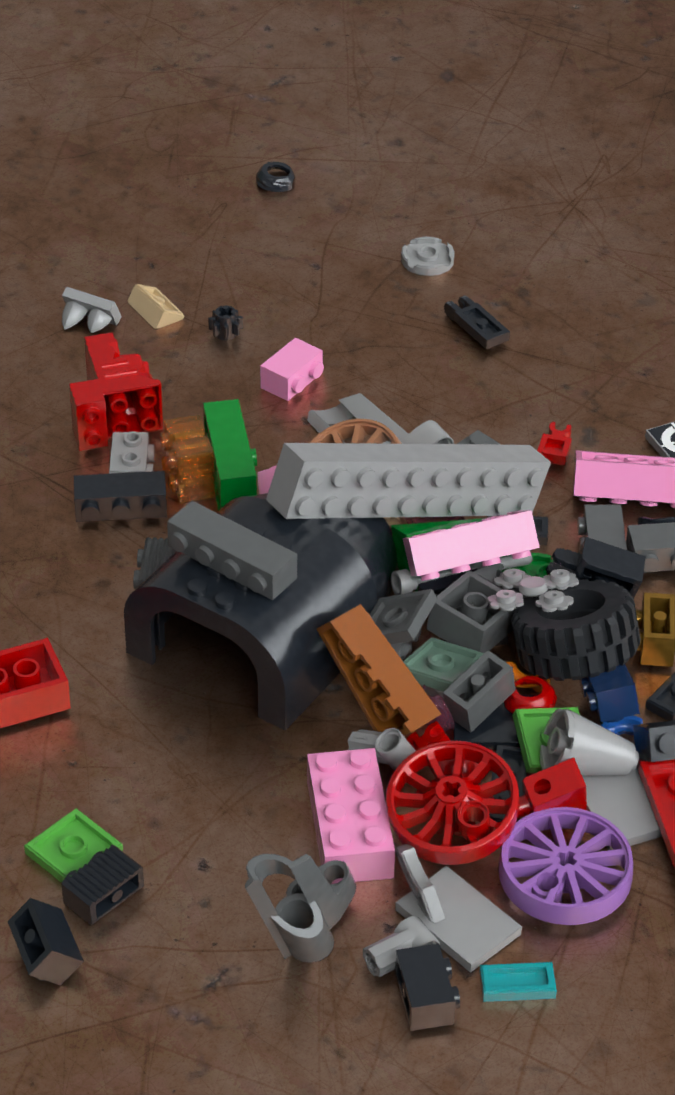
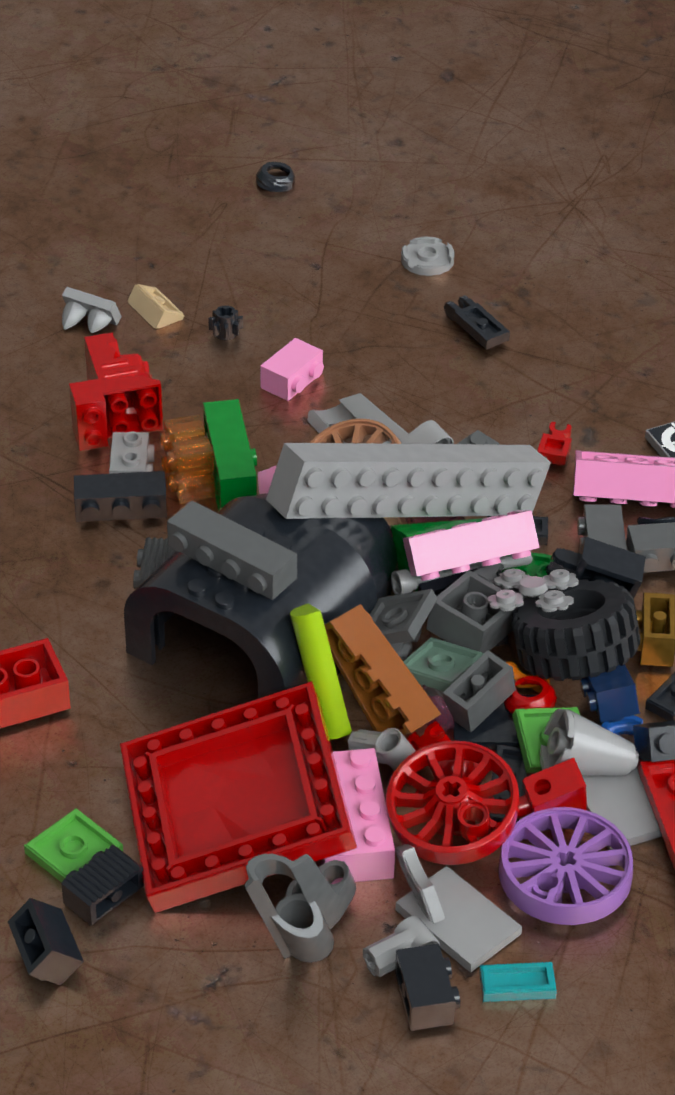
(234, 790): none -> red tile
(320, 668): none -> lime brick

